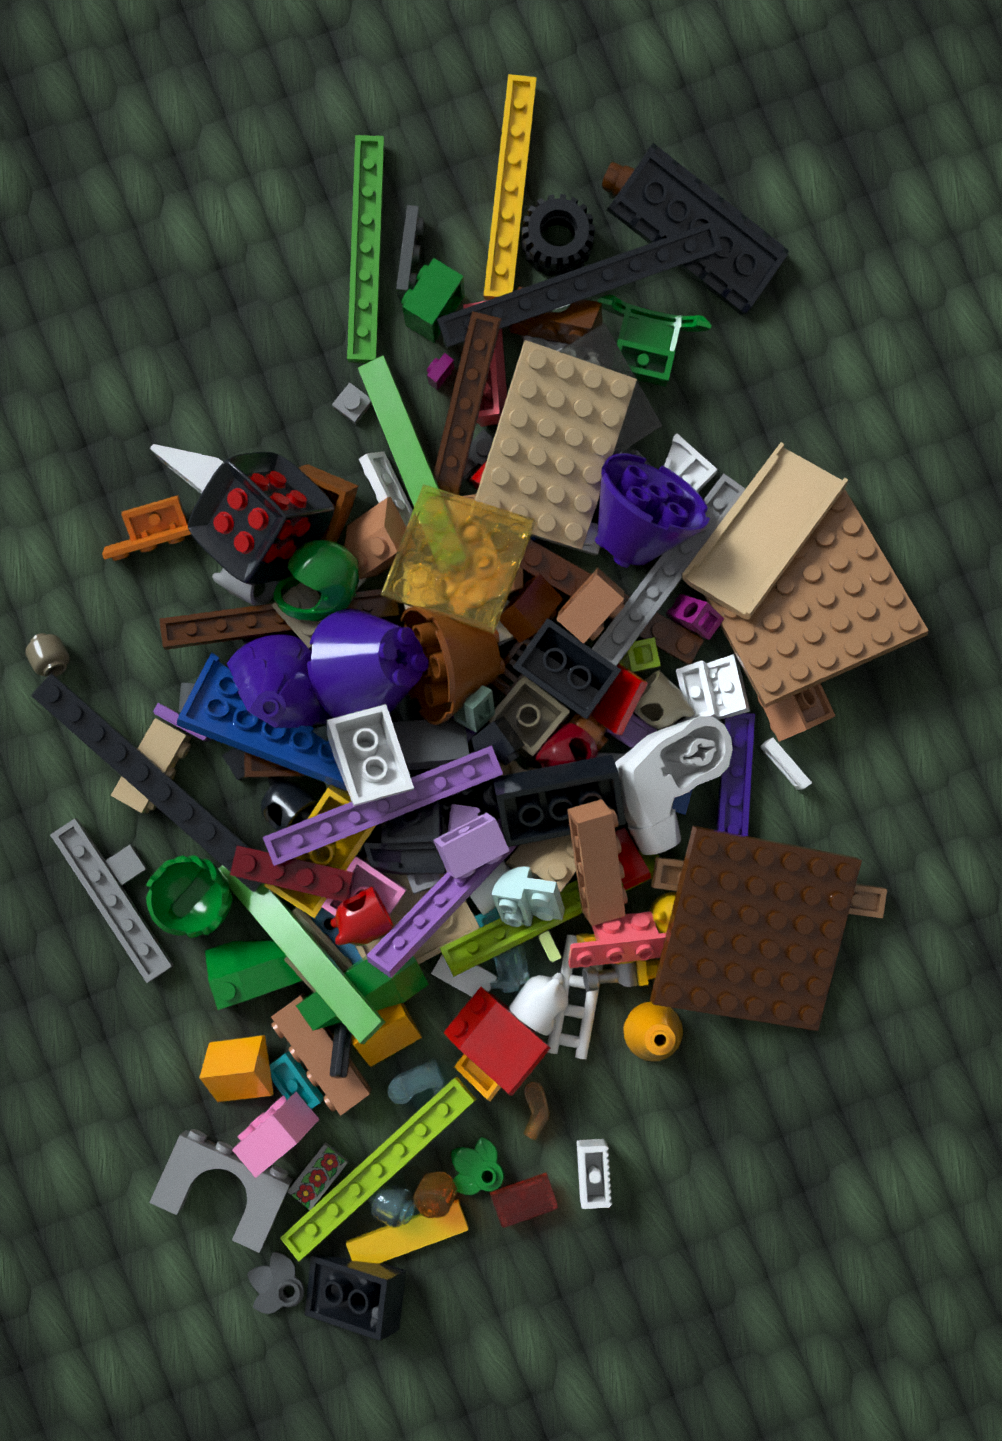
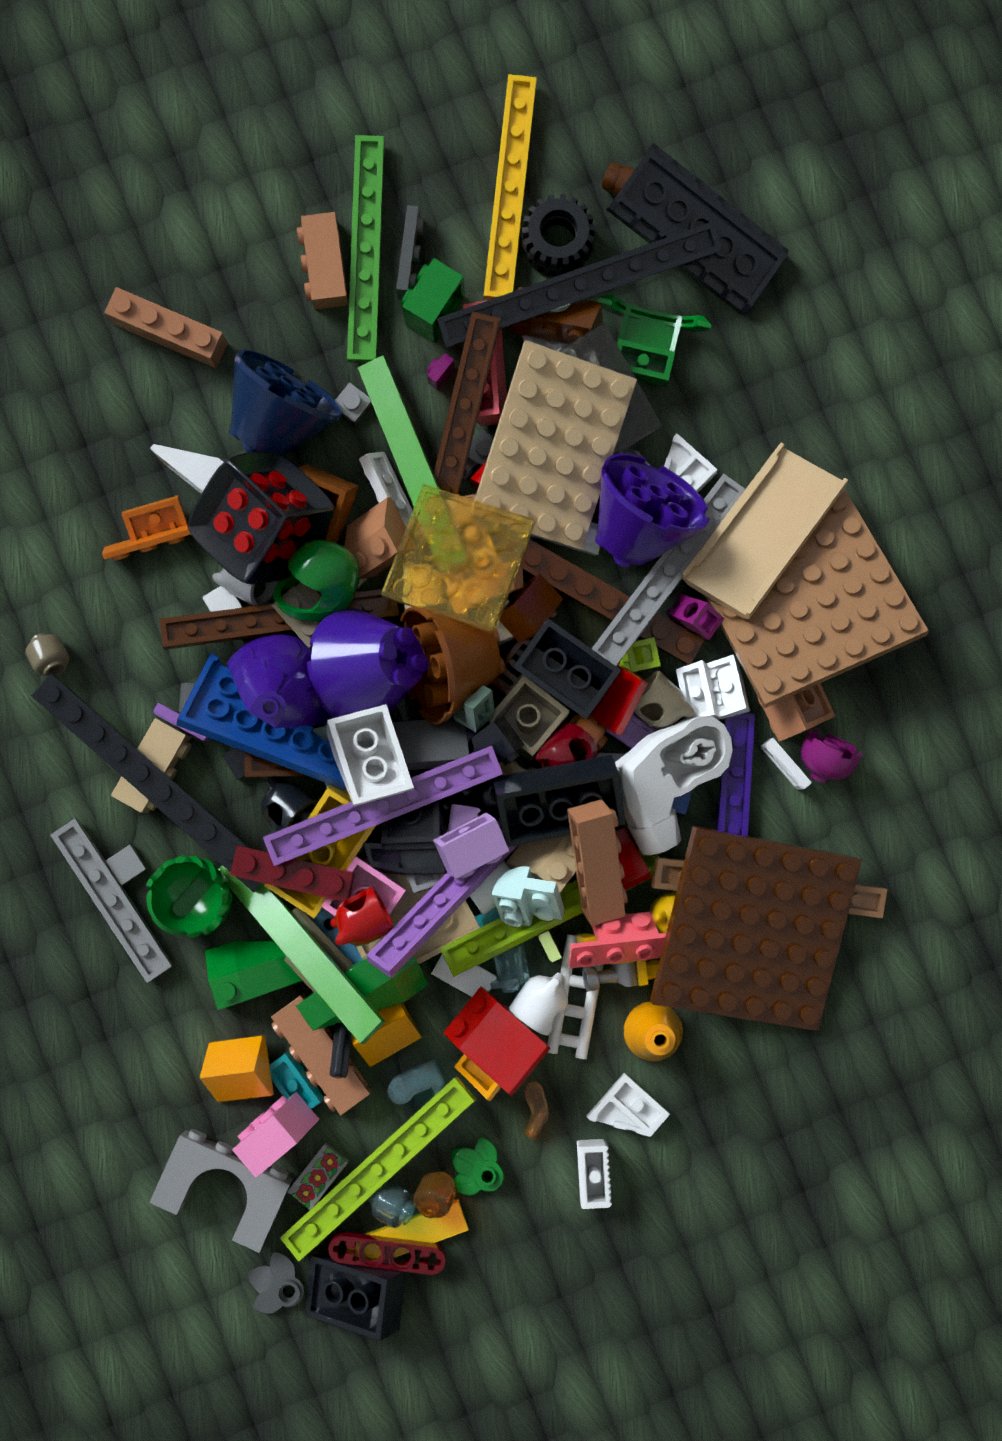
(166, 327): none -> nougat brick
(221, 600): none -> white tile
(274, 407): none -> dark blue cone
(323, 261): none -> nougat brick
(388, 1247): none -> dark red beam
(524, 1200): clear red slope -> none
(591, 606): nougat brick -> none
(629, 1108): none -> white wing
(829, 757): none -> magenta cylinder

